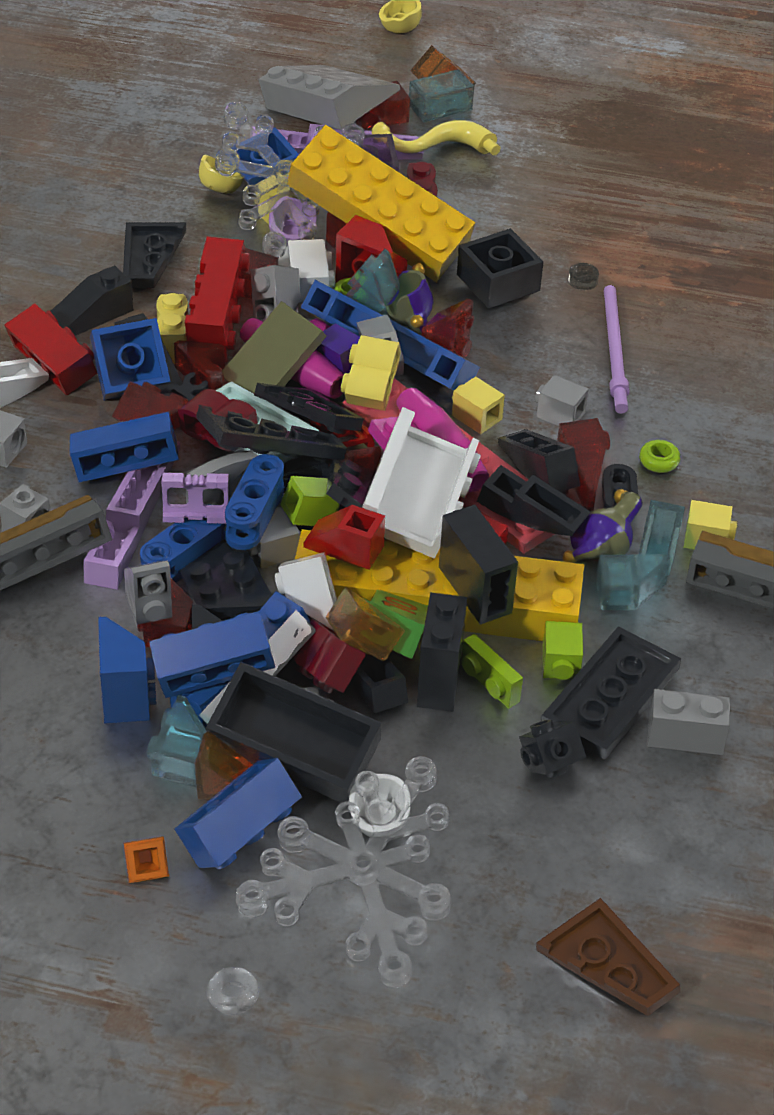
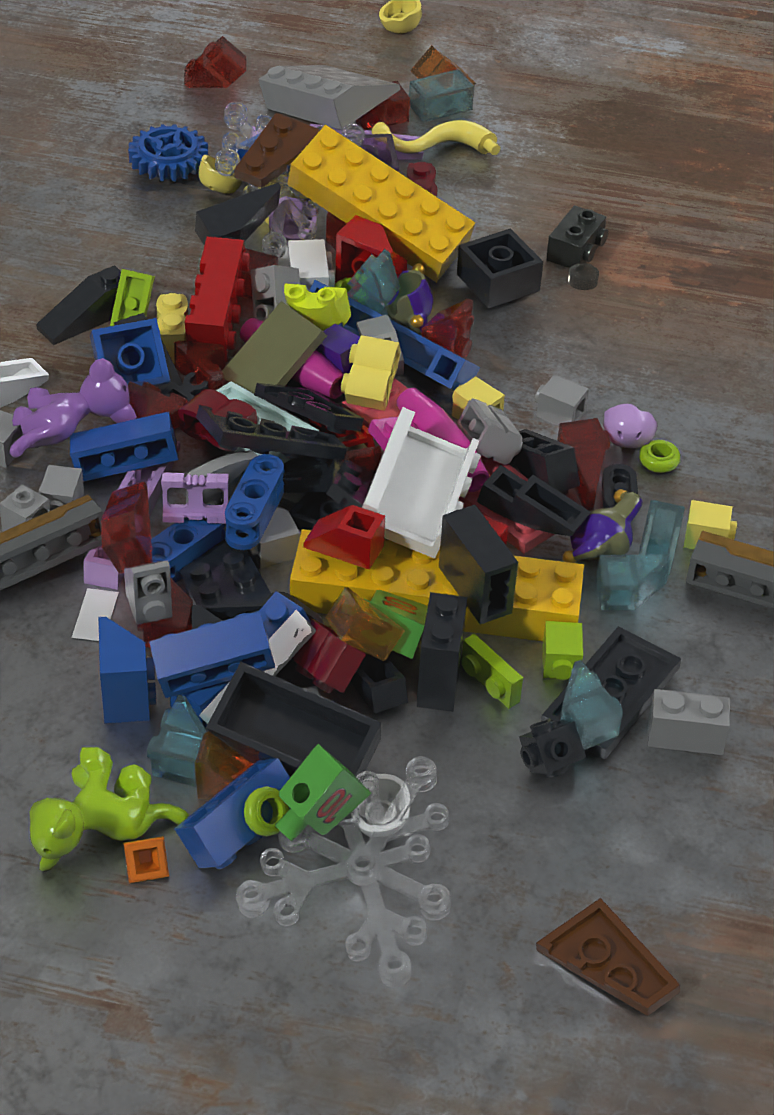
(52, 347): red brick -> none
(59, 414): none -> medium lavender animal
(62, 485): none -> light grey brick
(95, 604): none -> white sticker
(120, 815): none -> lime animal
(127, 527): none -> clear red slope
(132, 295): none -> lime plate
(149, 250): black wing -> none
(167, 152): none -> blue gear
(216, 66): none -> clear red slope
(233, 1005): clear piece -> none
(237, 216): none -> black slope
(252, 811): none -> lime piece
(274, 150): none -> reddish brown wing
(307, 500): lime brick -> none
(308, 584): white slope -> none
(319, 795): none -> bright green torso
(321, 308): none -> neon yellow cylinder
(493, 429): none -> light grey brick
(577, 237): none -> pearl dark grey brick
(591, 707): none -> clear light blue slope
(619, 384): lavender bar -> none
(629, 426): none -> lavender helmet

